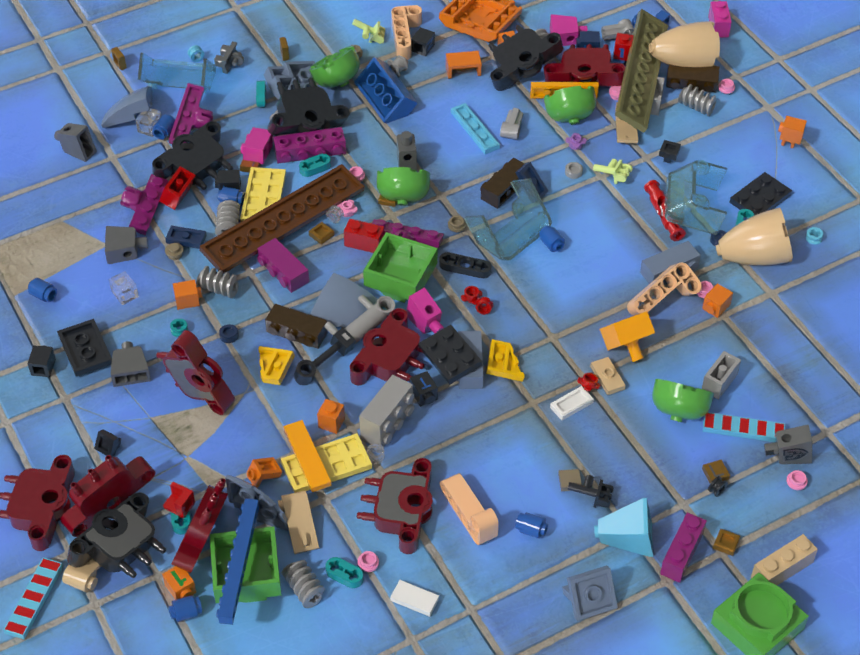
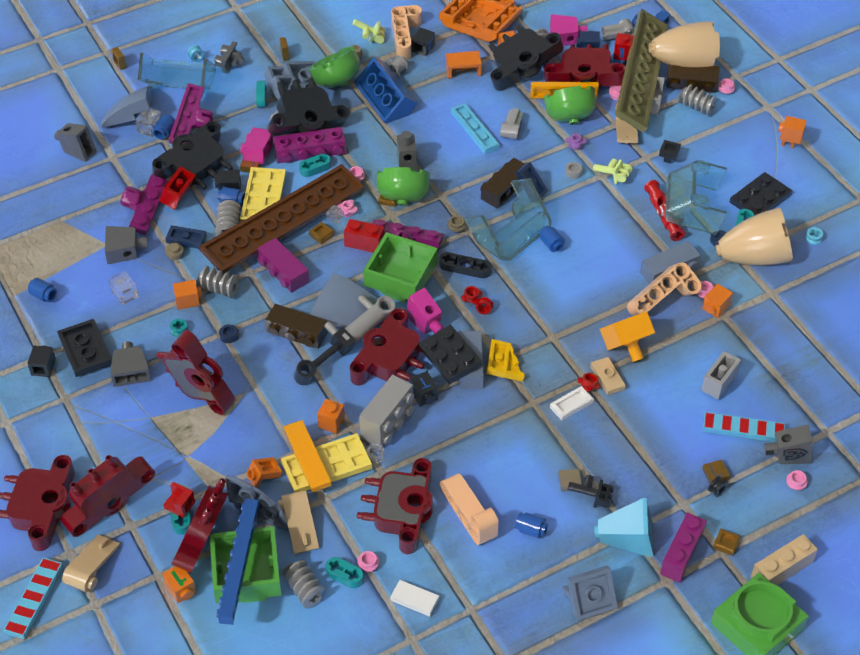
(107, 443): black tile -> none
(125, 542): black piece -> none
(185, 608): blue brick -> none
(274, 364): yellow wing -> none
(681, 400): bright green cylinder -> none
(721, 17): dark pink brick -> none

